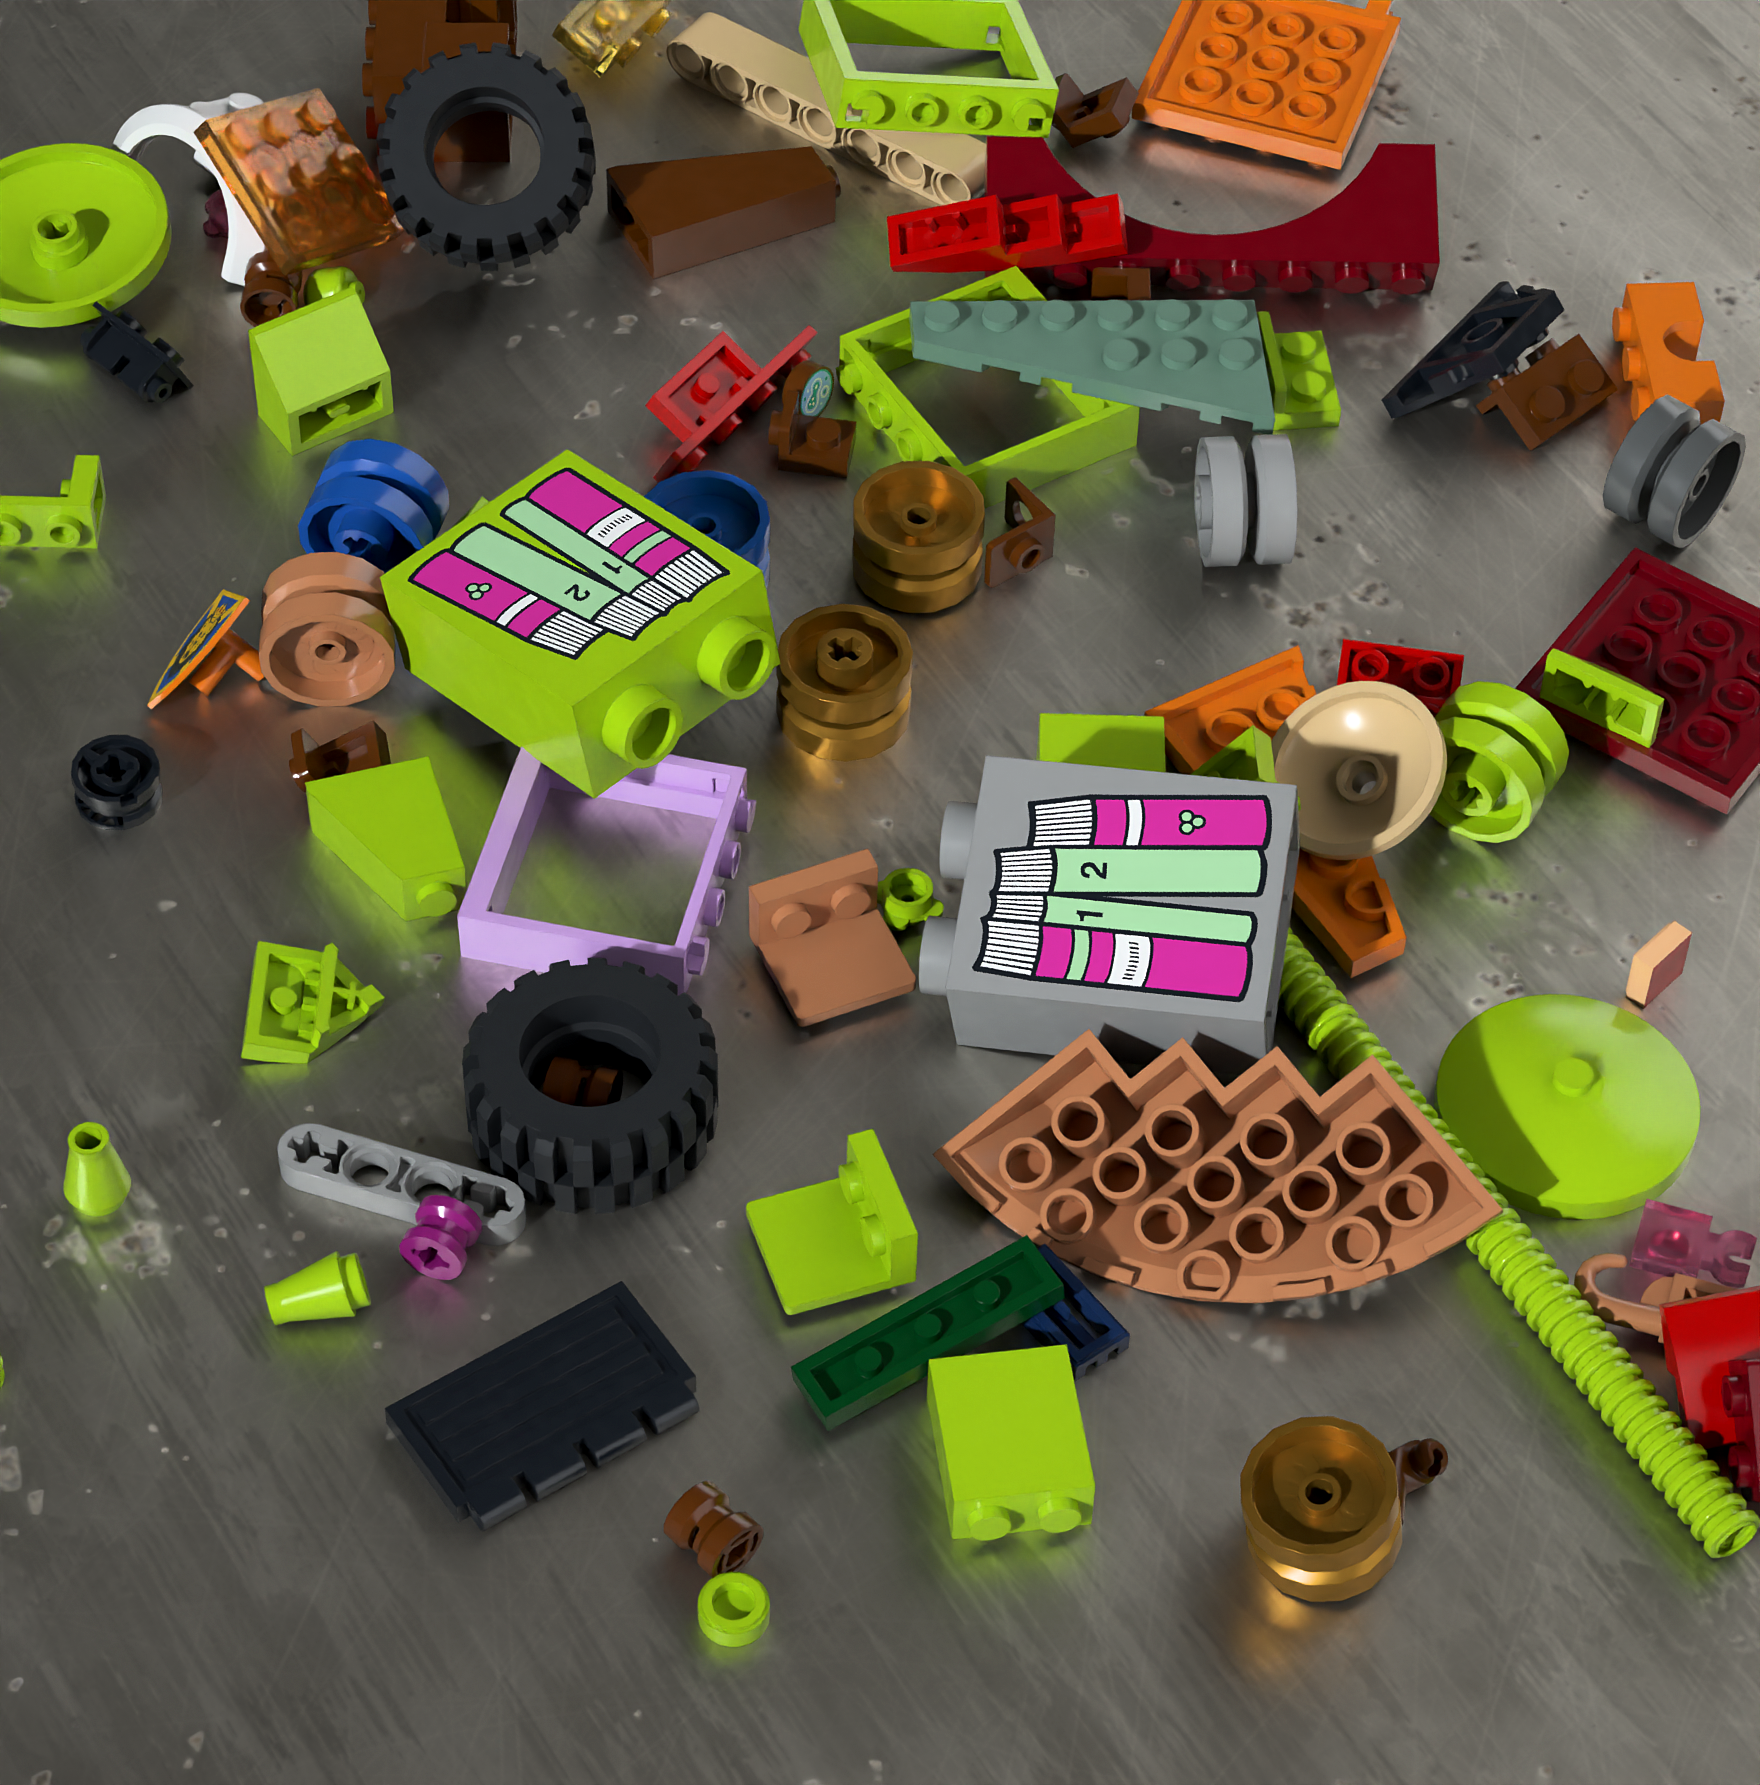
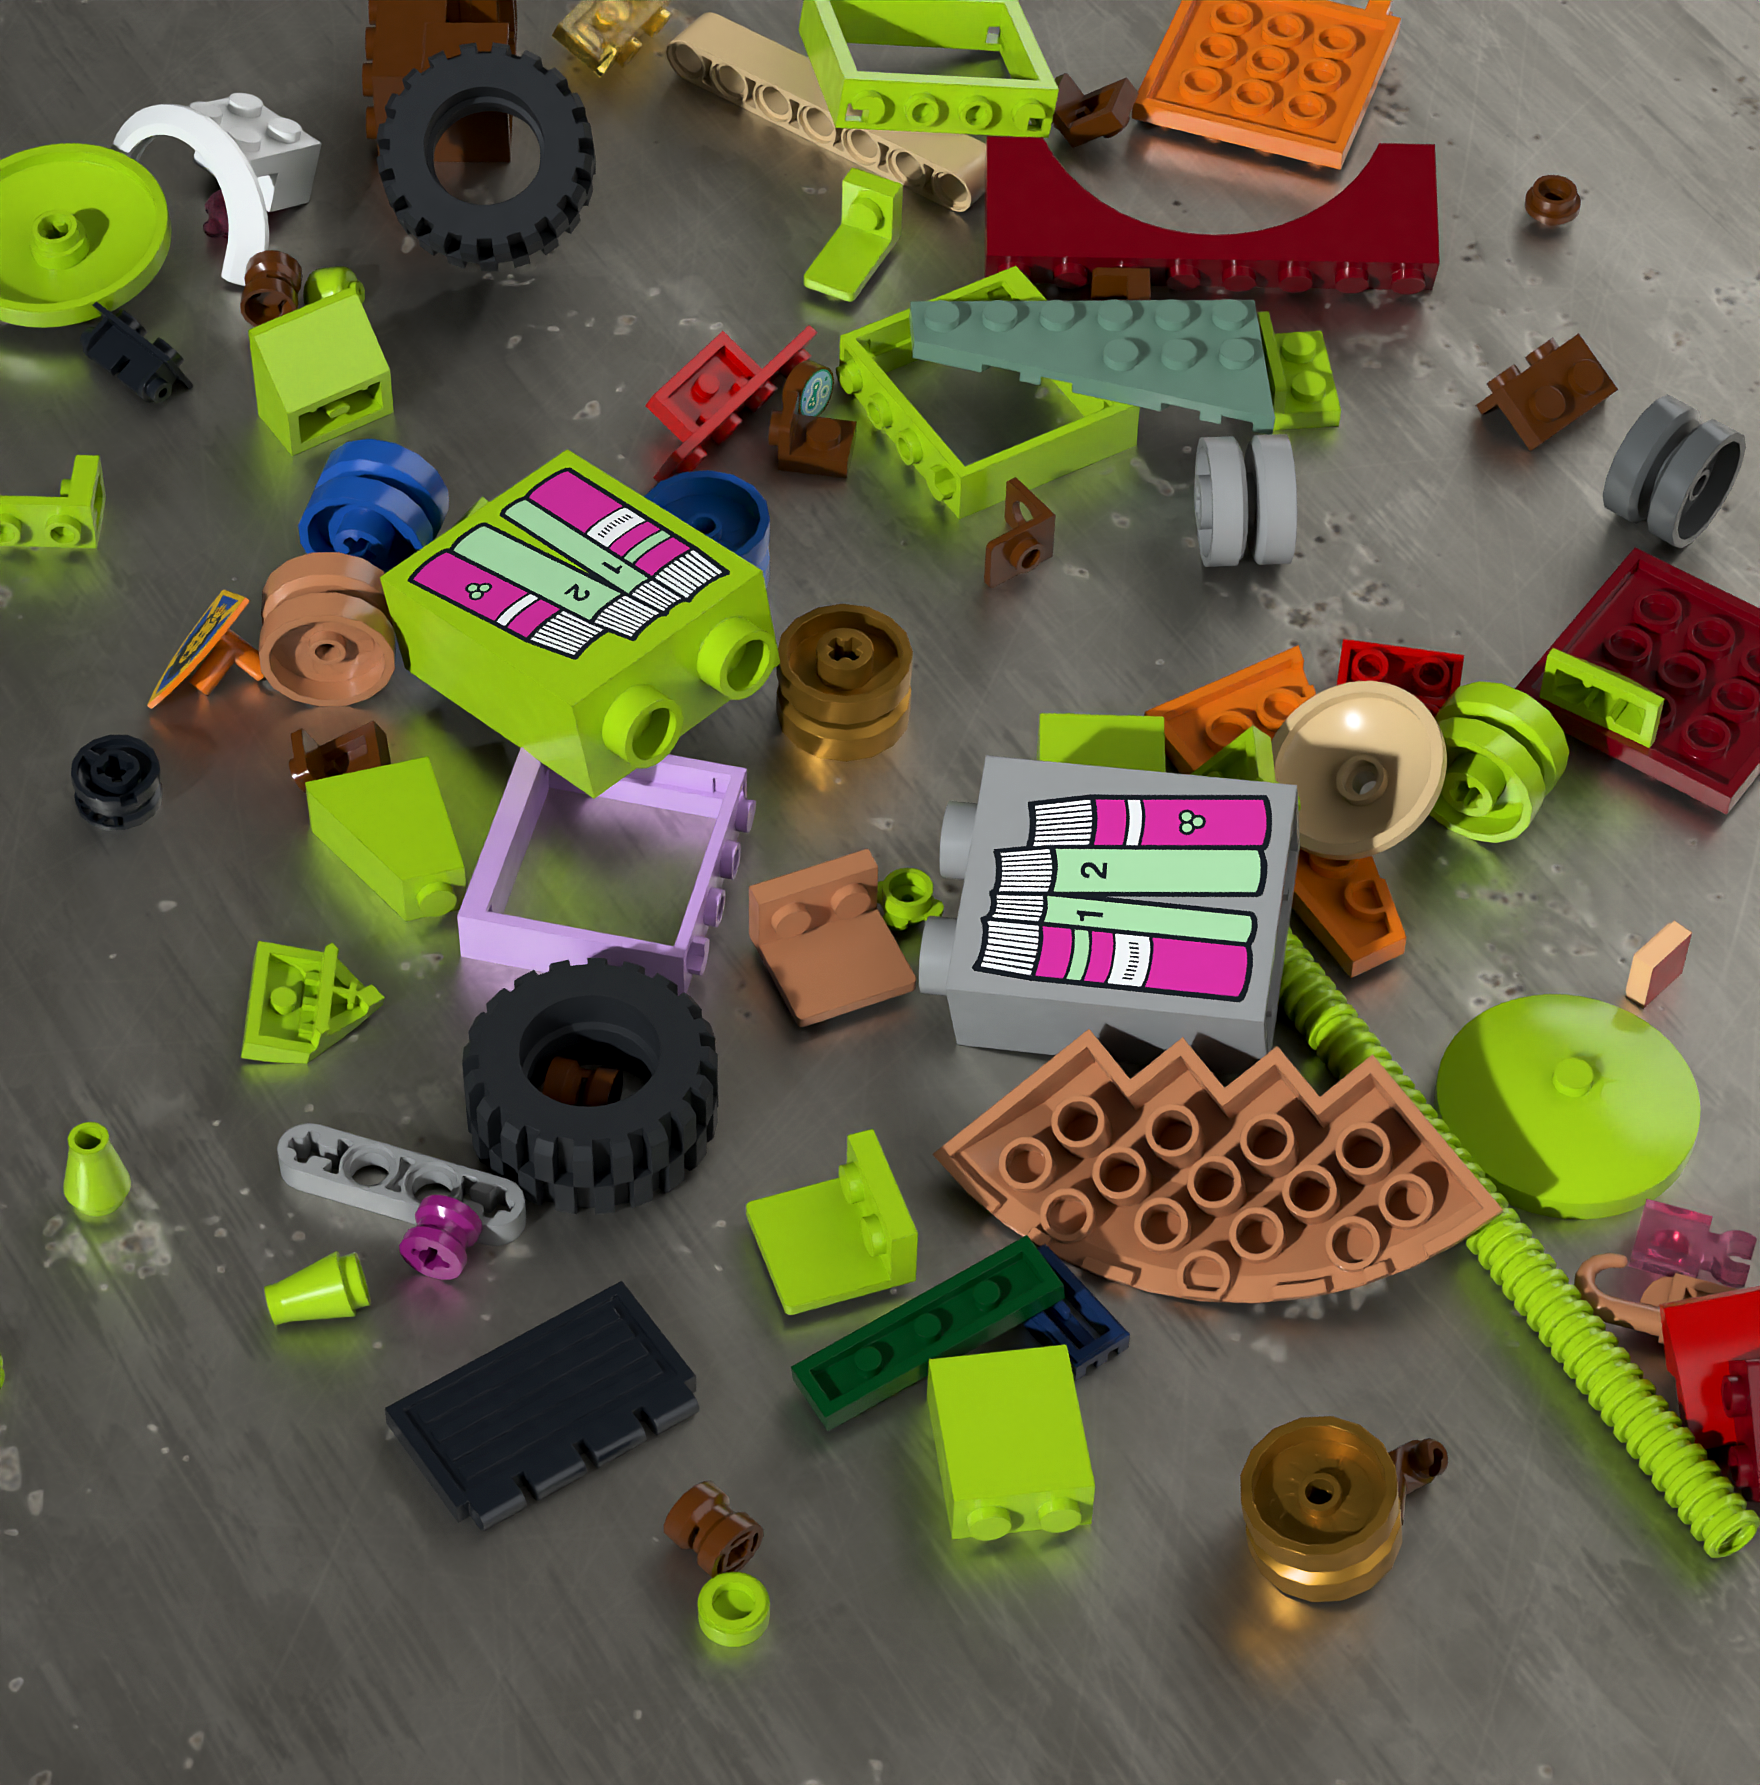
(300, 180): clear orange plate -> none
(719, 205): reddish brown slope -> none
(863, 239): none -> lime bracket
(918, 536): pearl gold wheel -> none
(995, 236): red slope -> none
(1478, 347): black wing -> none
(1553, 200): none -> reddish brown plate
(1660, 344): orange arch -> none

